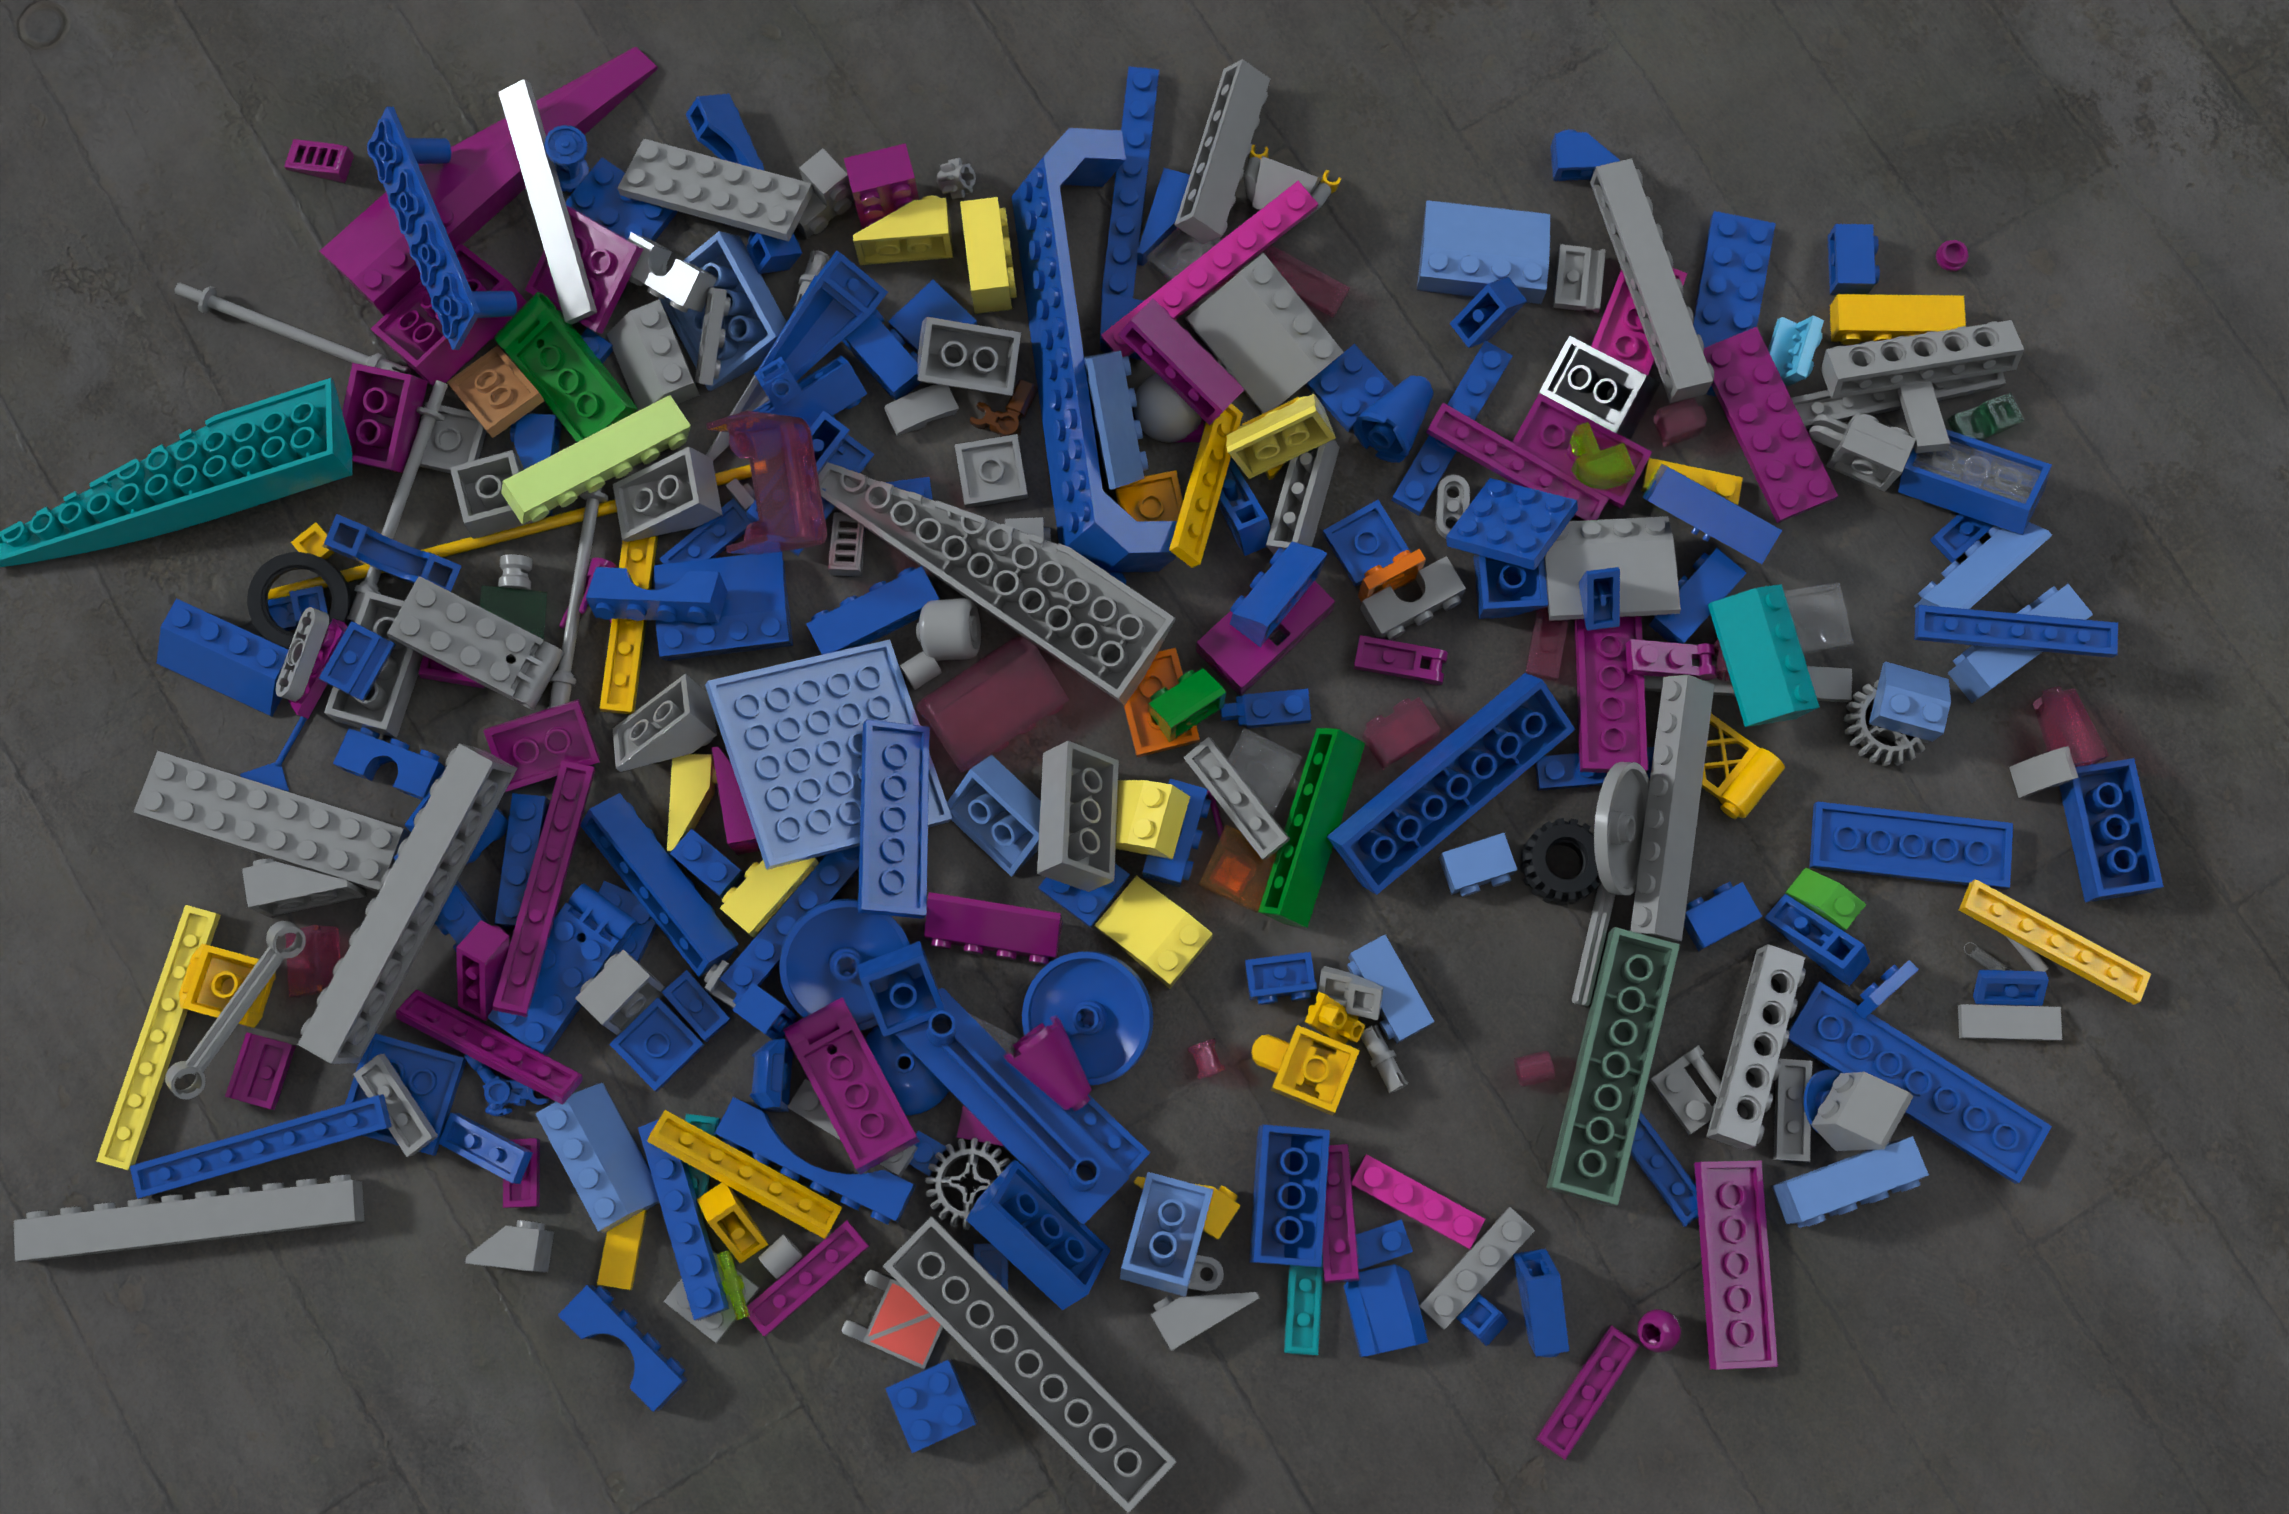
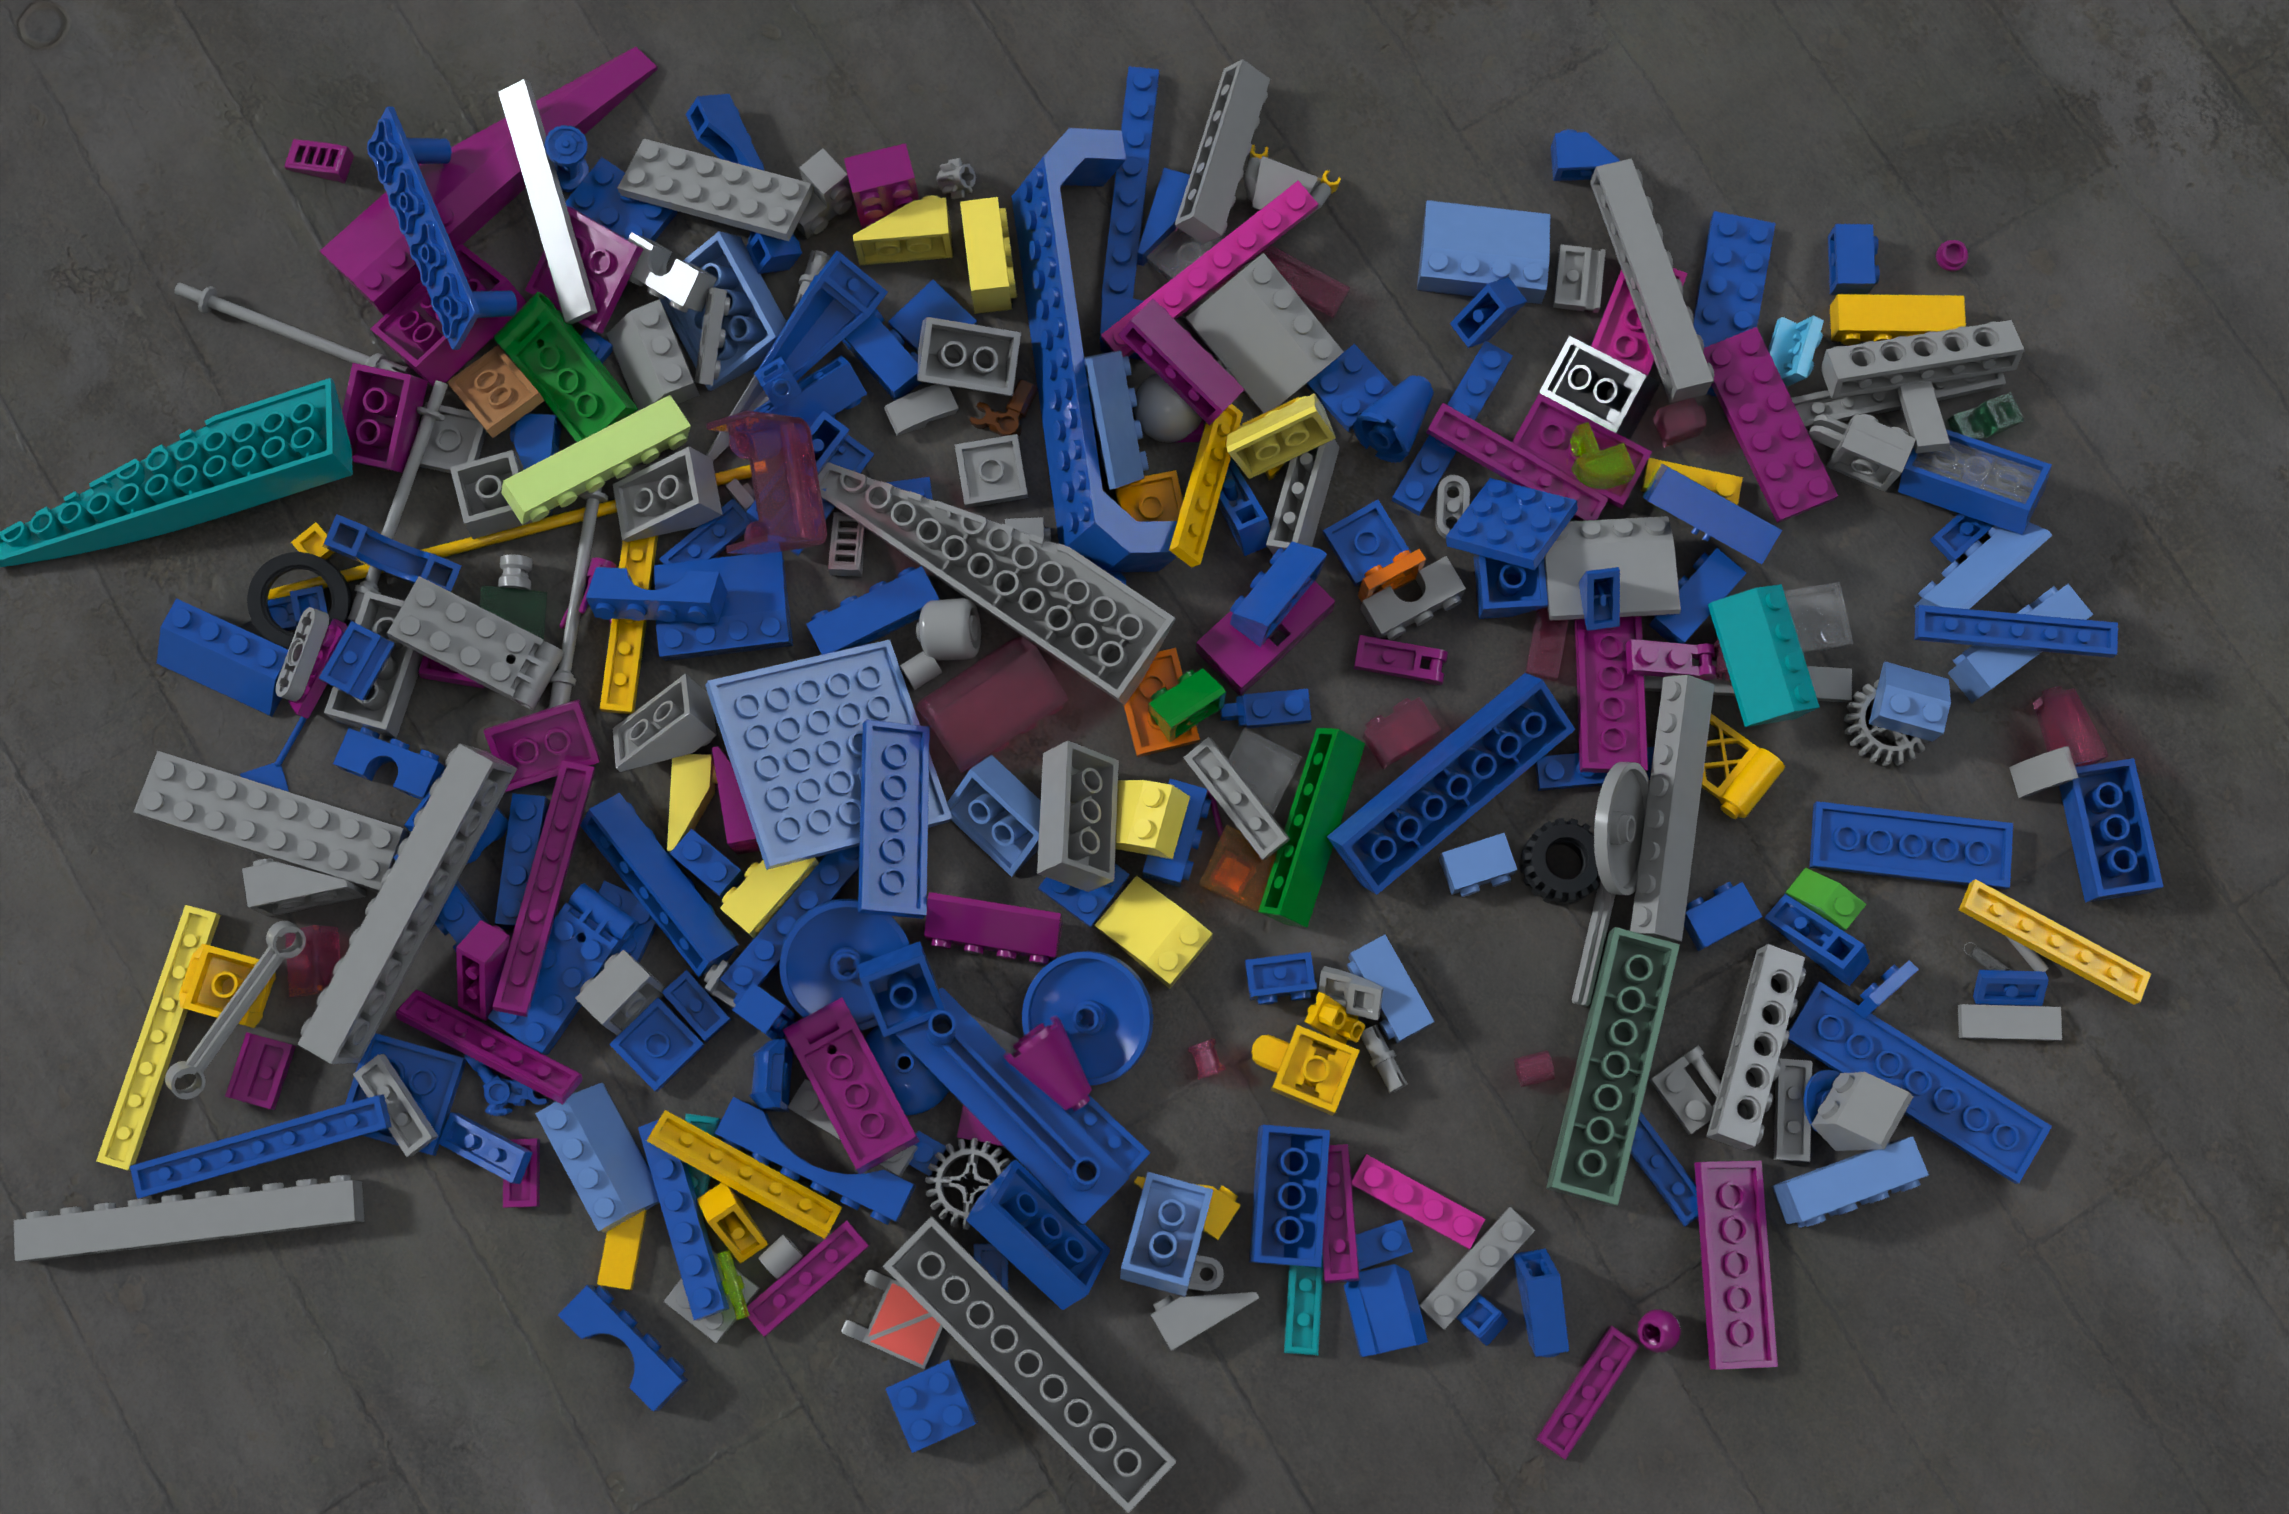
(516, 1247): light grey slope -> none

